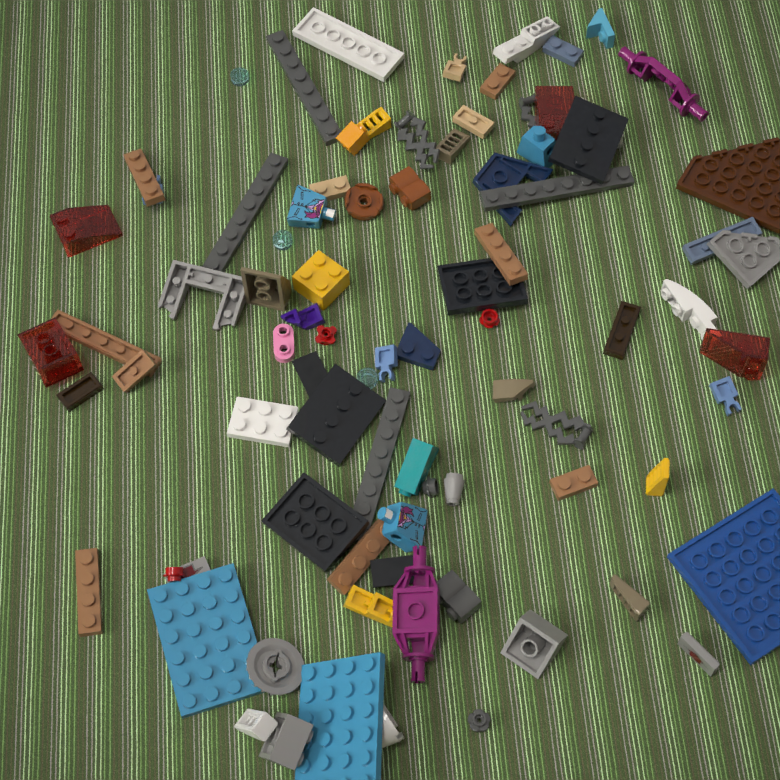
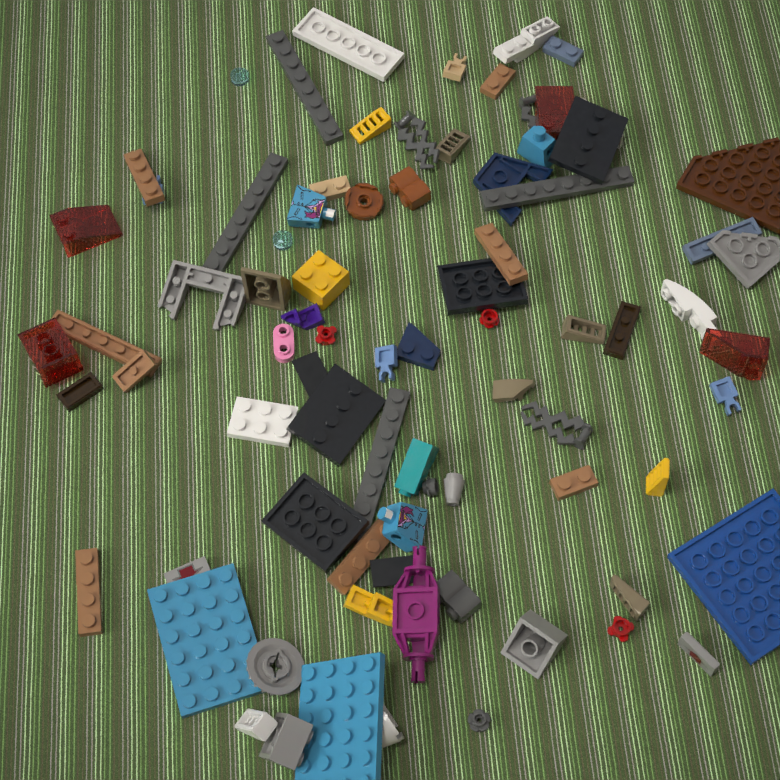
(174, 573): red plate -> none
(353, 137): light orange brick -> none
(368, 377): clear light blue tile -> none
(473, 122): tan plate -> none
(582, 336): none -> dark tan slope
(601, 27): medium azure slope -> none
(618, 622): none -> red plate
(681, 90): magenta plate -> none

